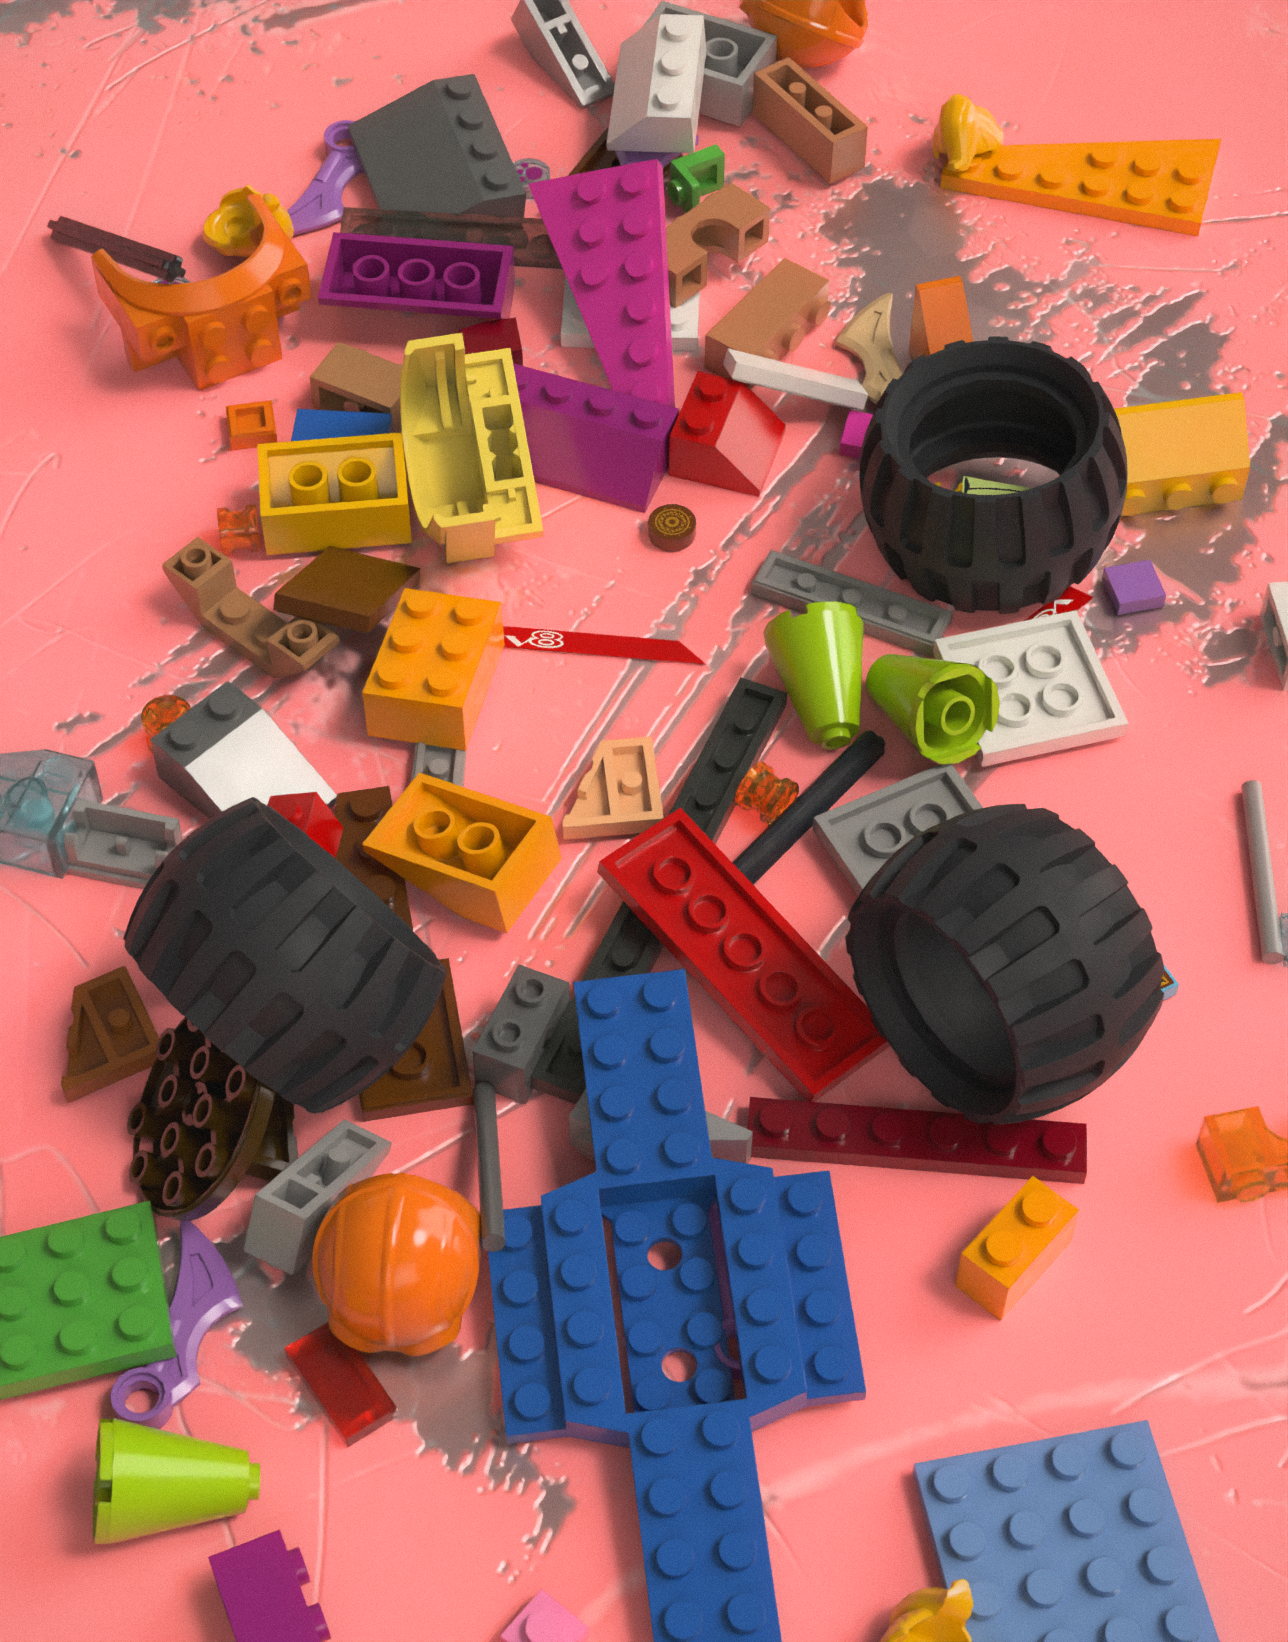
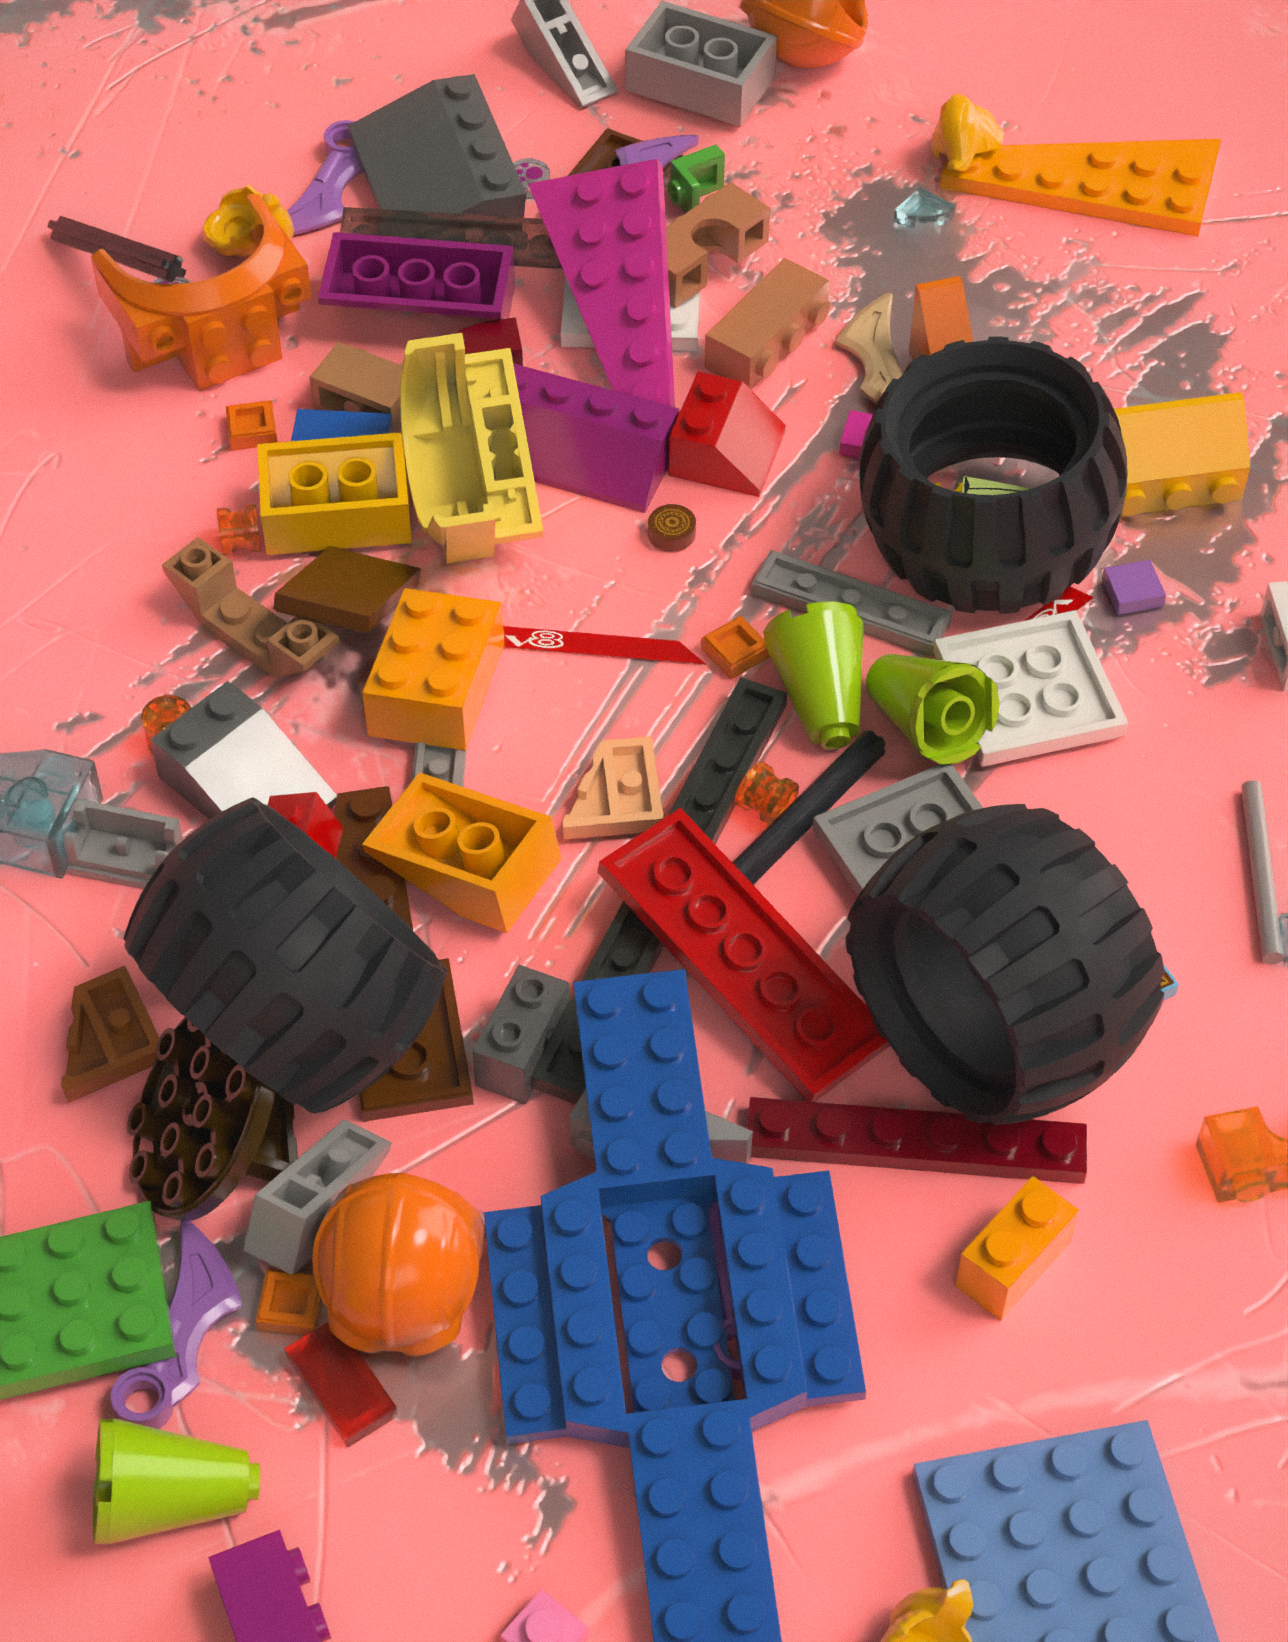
(288, 1303): none -> orange tile
(488, 1167): dark grey bar -> none
(659, 86): white slope -> none
(735, 647): none -> orange tile
(795, 380): white tile -> none
(809, 120): nougat brick -> none
(924, 208): none -> clear light blue tile

